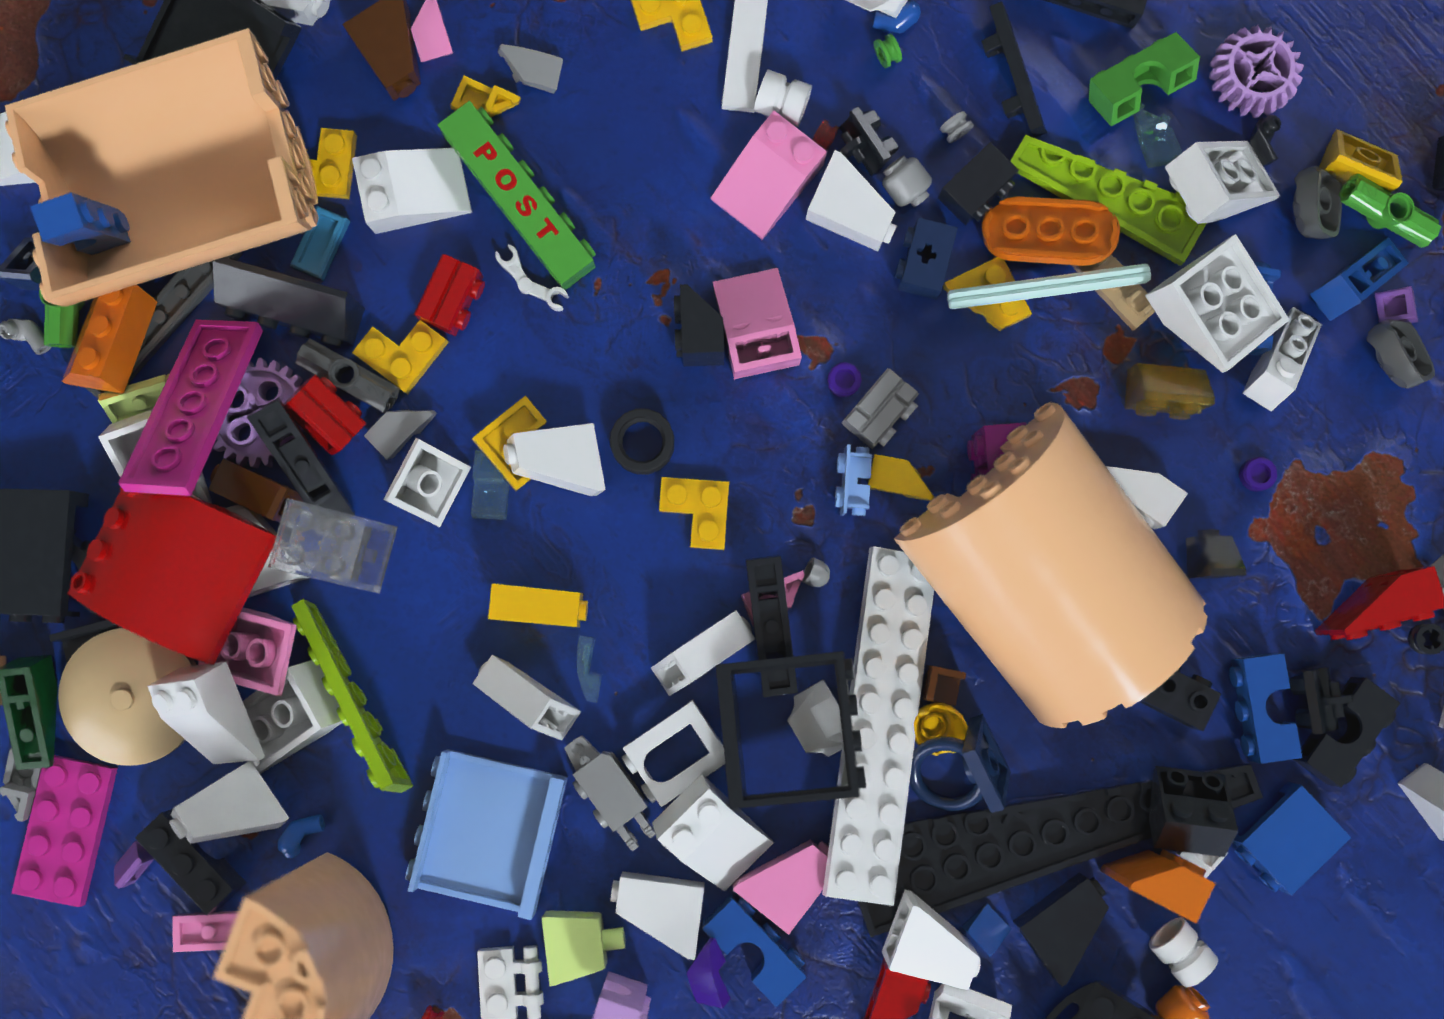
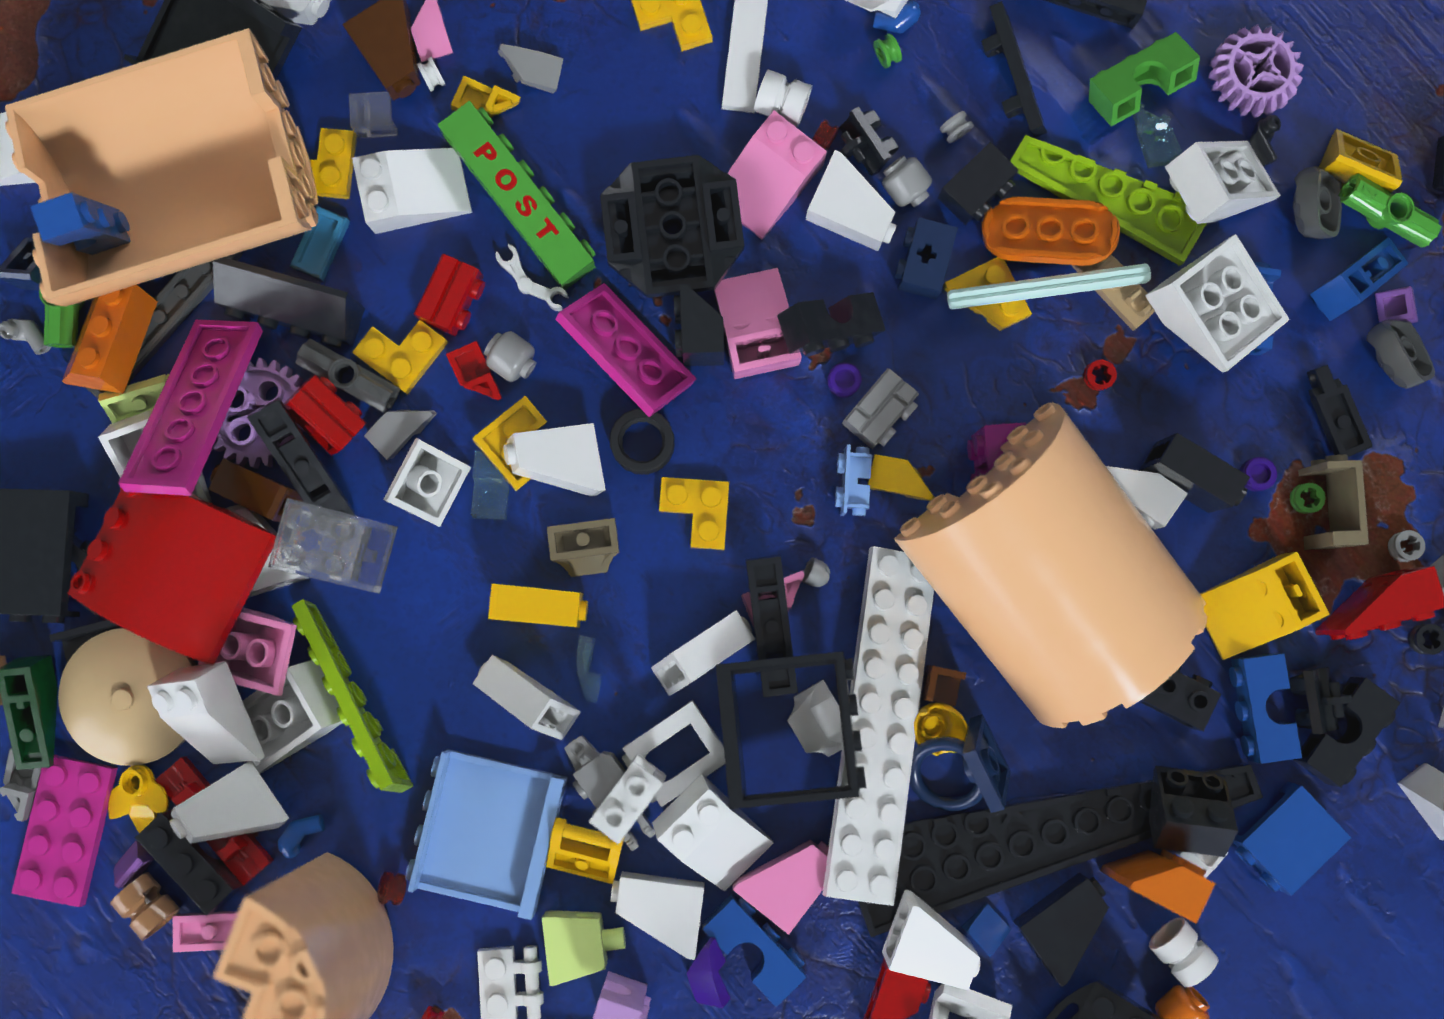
(138, 800): none -> yellow plate
(145, 906): none -> medium nougat wheel
(239, 853): none -> red hinge
(371, 115): none -> clear panel
(391, 888): none -> clear red bush
(431, 74): none -> white bush
(472, 371): none -> red slope
(510, 356): none -> light grey head
(581, 858): none -> yellow plate
(584, 546): none -> dark tan slope
(625, 349): none -> dark pink plate
(628, 799): none -> white panel
(665, 192): none -> black piece
(851, 321): none -> black arch
(1109, 371): none -> red bush
(1167, 390): clear yellow slope -> none
(1205, 478): none -> black brick
(1213, 556): clear smoke slope -> none
(1262, 605): none -> yellow slope
(1281, 368): white slope -> none
(1316, 493): none -> bright green bush
(1337, 413): none -> black hinge
(1345, 503): none -> dark tan panel
(1415, 539): none -> light grey bush

